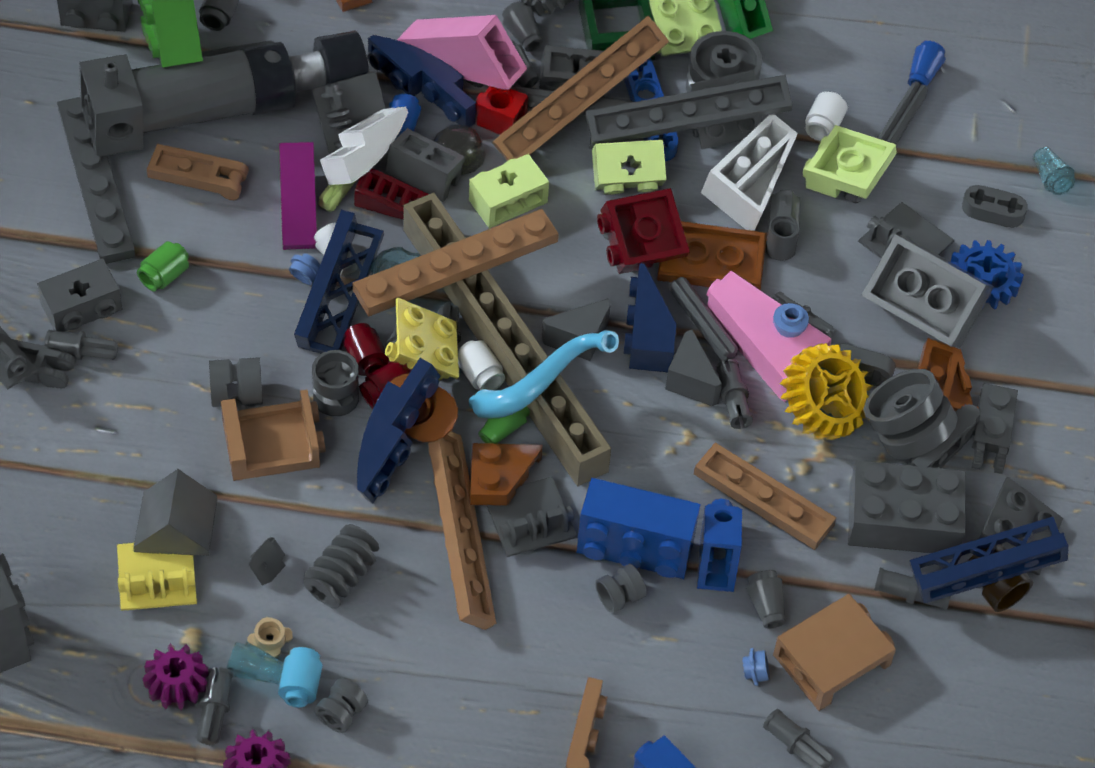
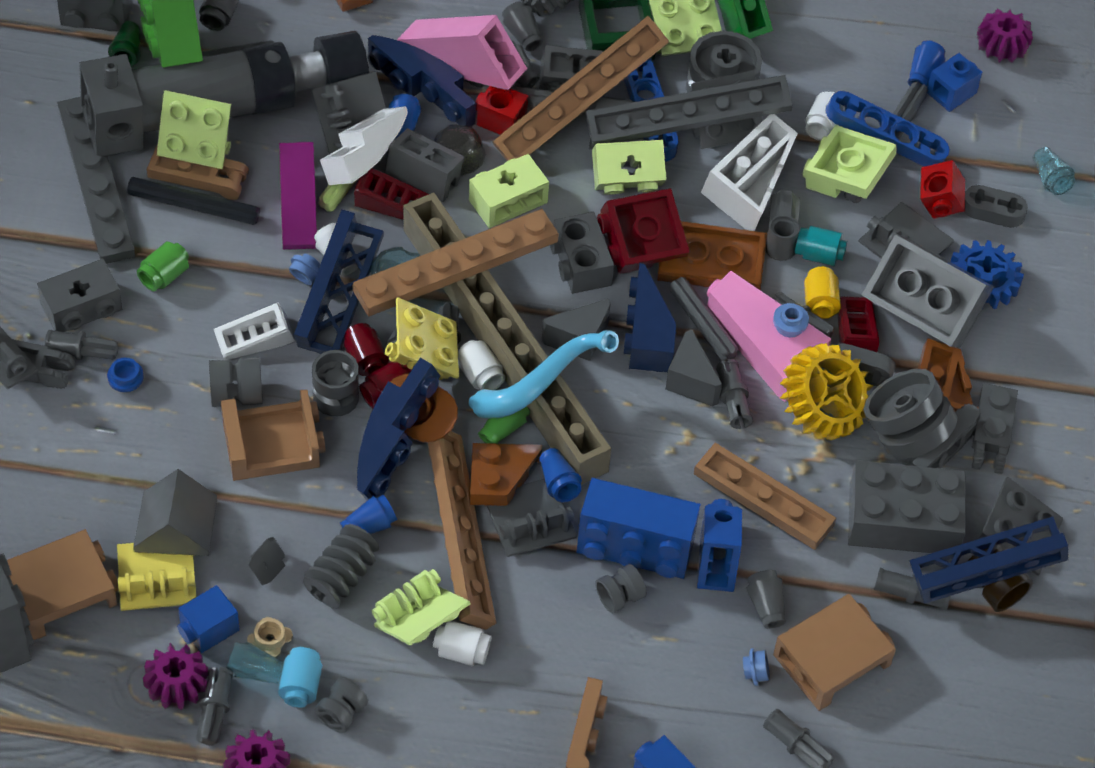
(62, 579): none -> medium nougat panel
(125, 375): none -> blue plate
(127, 42): none -> dark green cone
(193, 200): none -> black axle
(194, 129): none -> yellowish green hinge
(208, 619): none -> blue brick
(268, 340): none -> white slope
(372, 515): none -> blue cone
(420, 612): none -> yellowish green hinge
(462, 643): none -> white brick
(560, 477): none -> blue cone
(582, 253): none -> dark grey brick
(820, 245): none -> teal brick
(822, 292): none -> yellow brick
(858, 329): none -> dark red slope
(889, 125): none -> blue beam
(942, 189): none -> red brick
(954, 82): none -> blue brick
(1004, 35): none -> magenta gear

